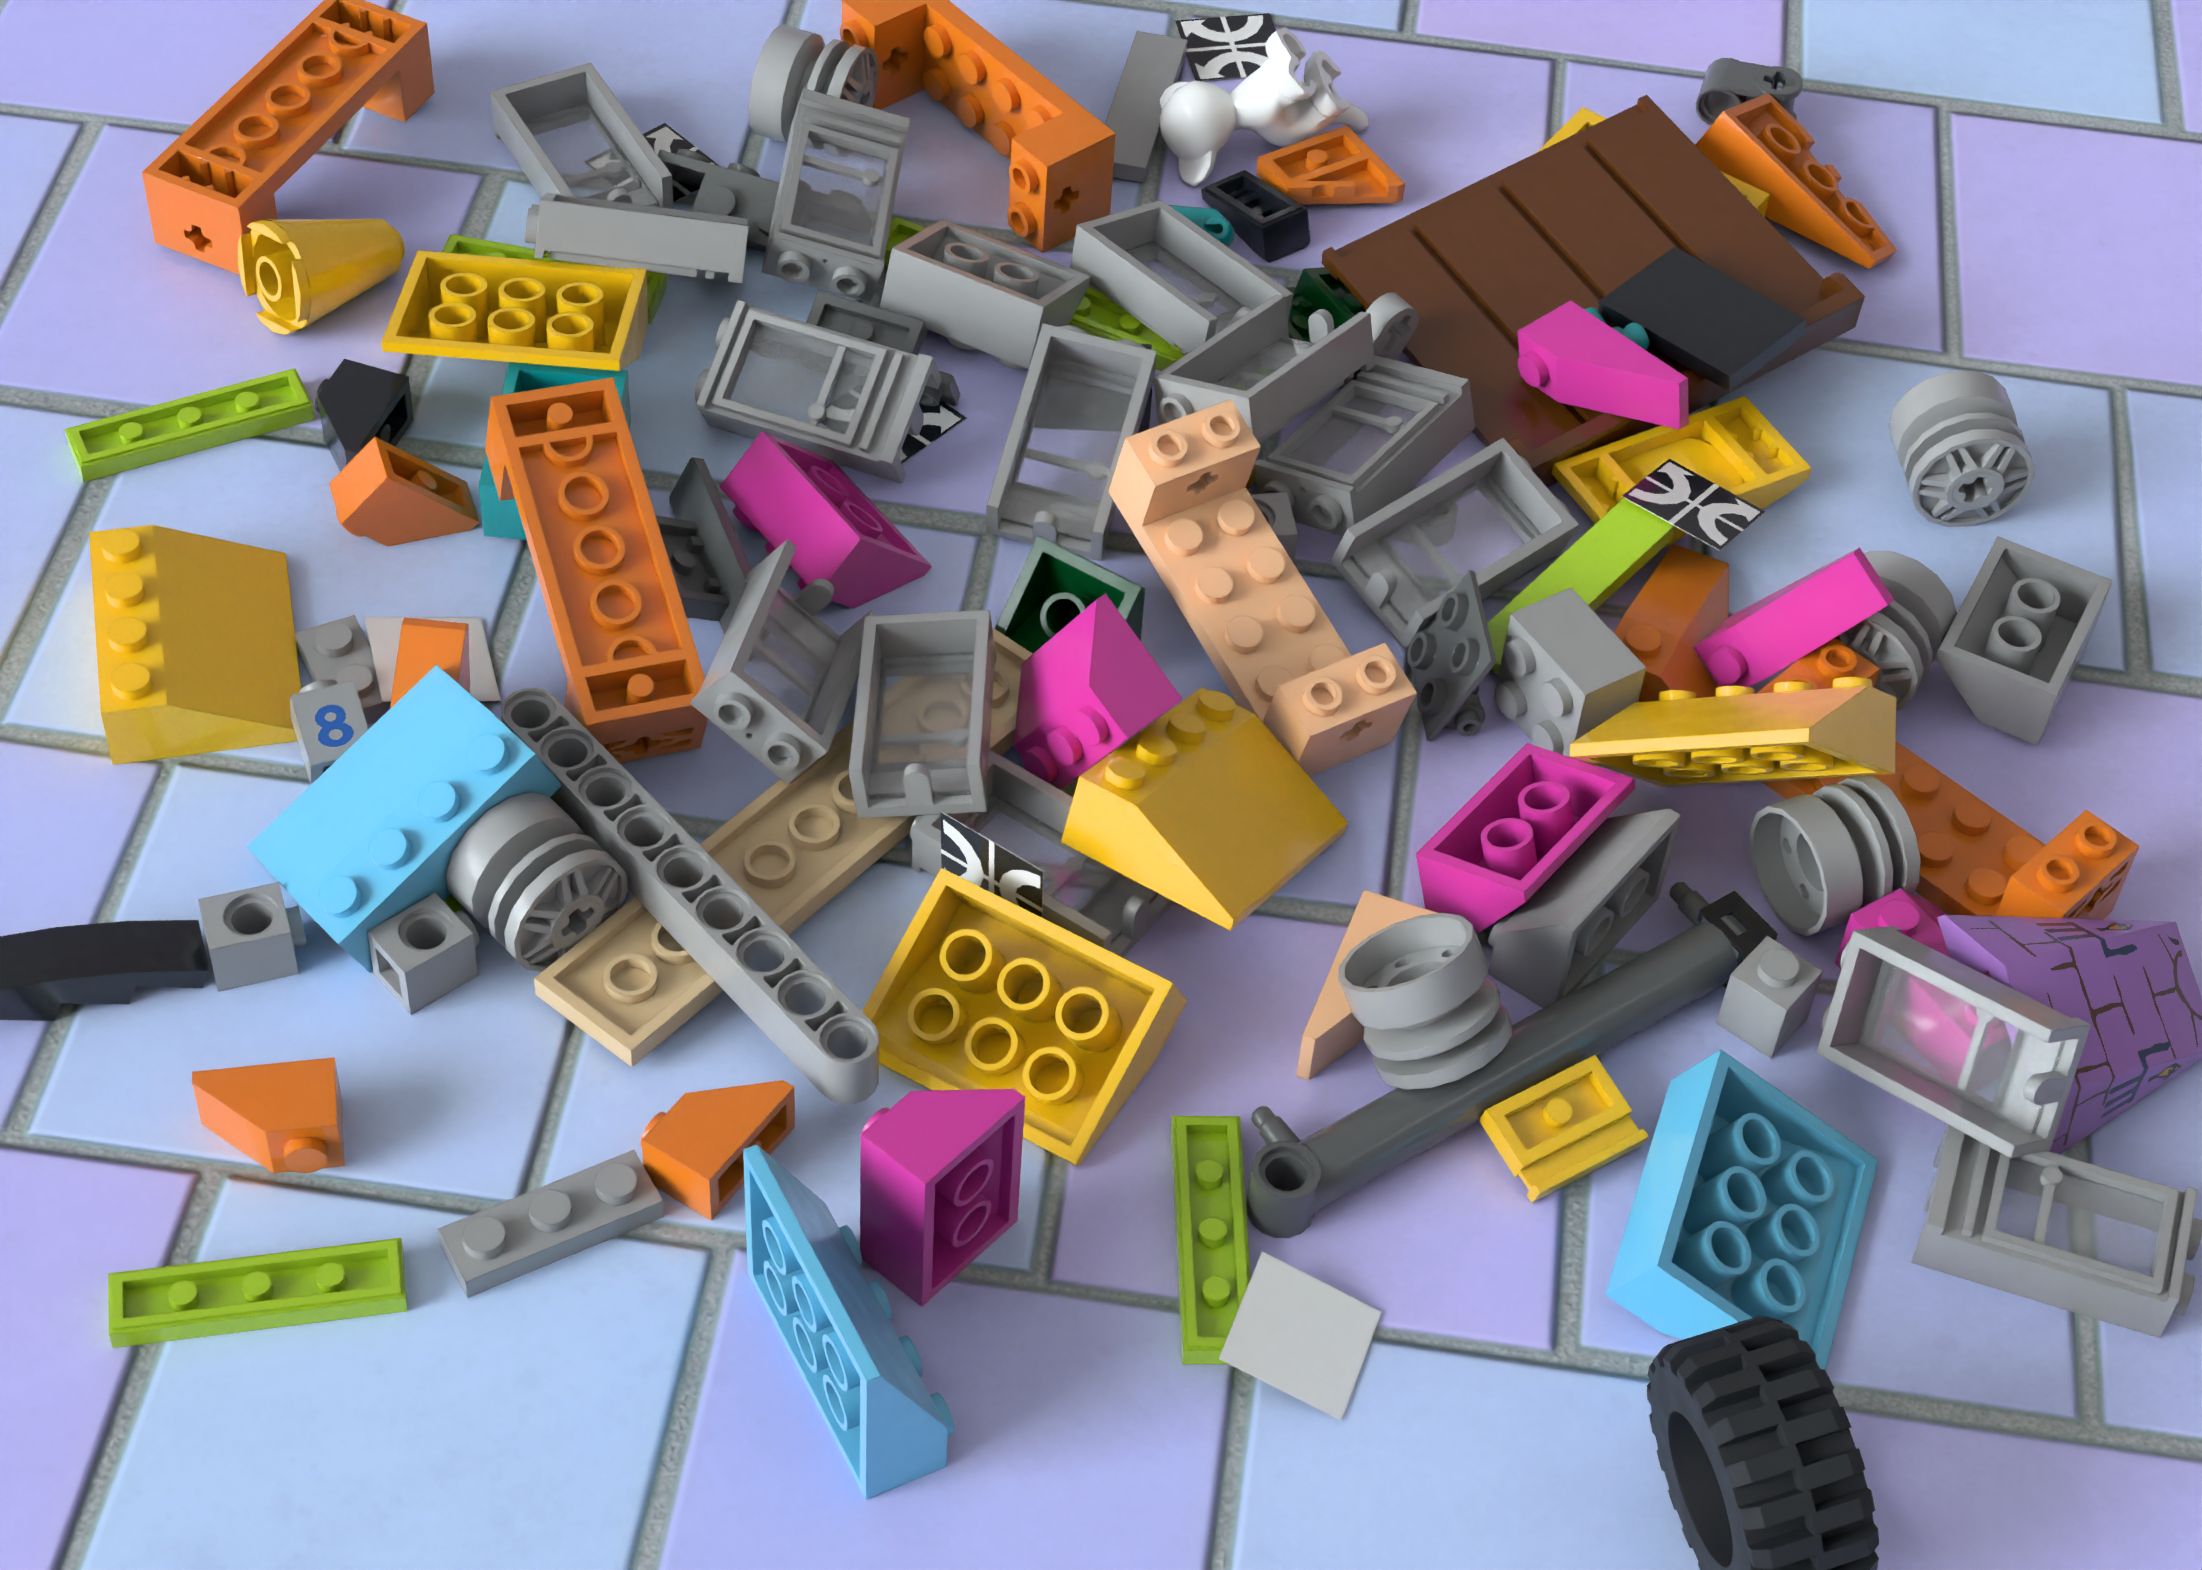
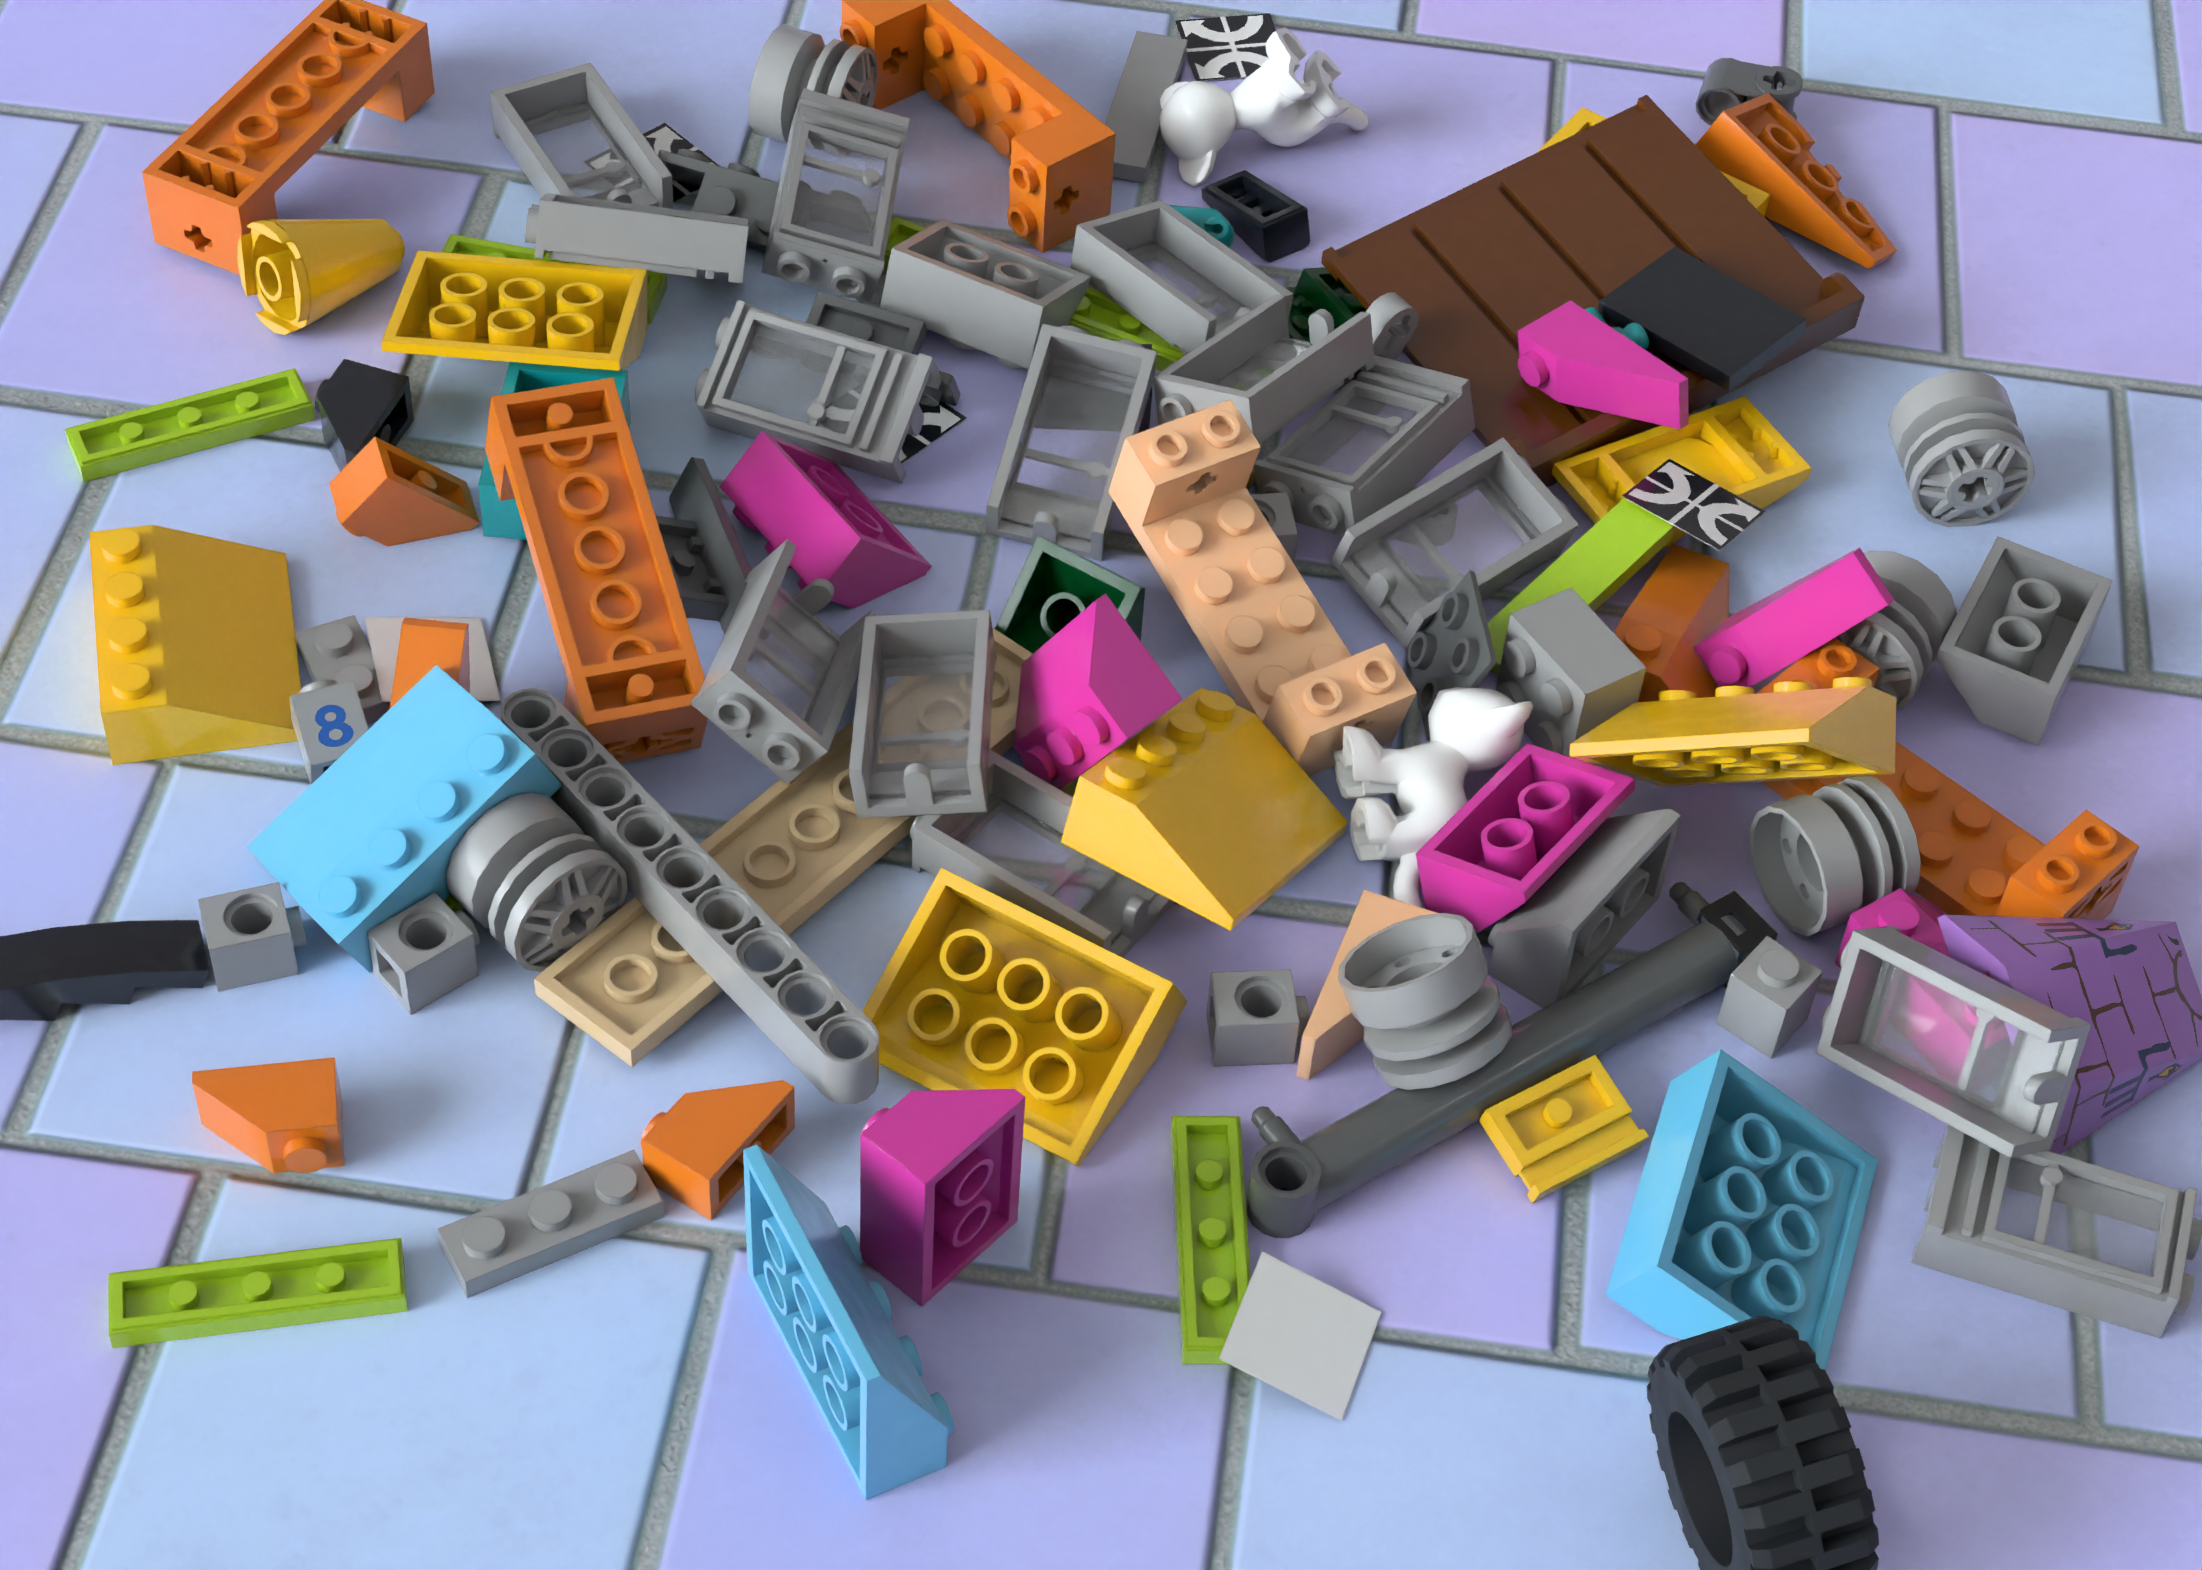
(990, 866): sticker -> none
(1254, 1017): none -> light grey brick
(1331, 171): orange wing -> none
(1467, 734): none -> white animal

